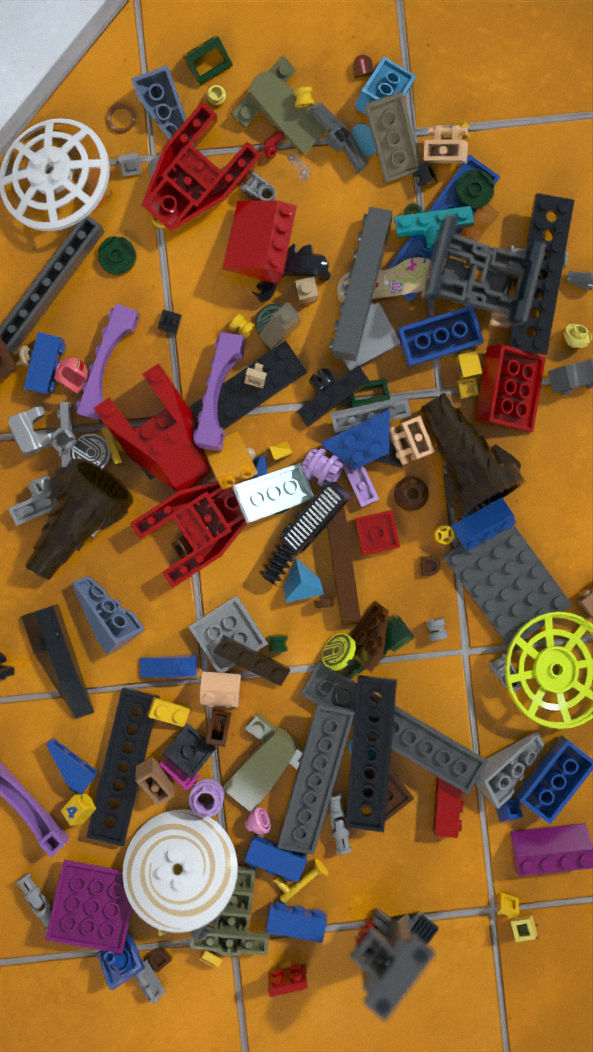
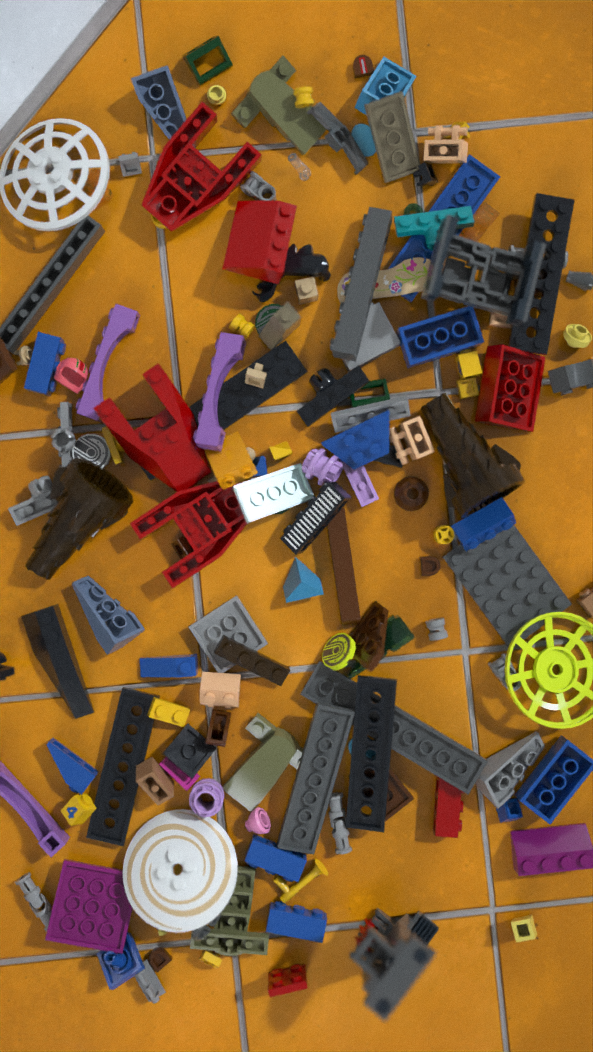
(23, 432): light grey piece -> none
(116, 255): dark green tile -> none
(118, 106): dark orange piece -> none
(169, 321): black tile -> none
(270, 144): red arm -> none
(277, 564): black piece -> none
(278, 643): dark green wheel -> none
(322, 603): reddish brown tile -> none
(377, 532): red plate -> none
(474, 189): dark green tile -> none
(508, 905): yellow tile -> none

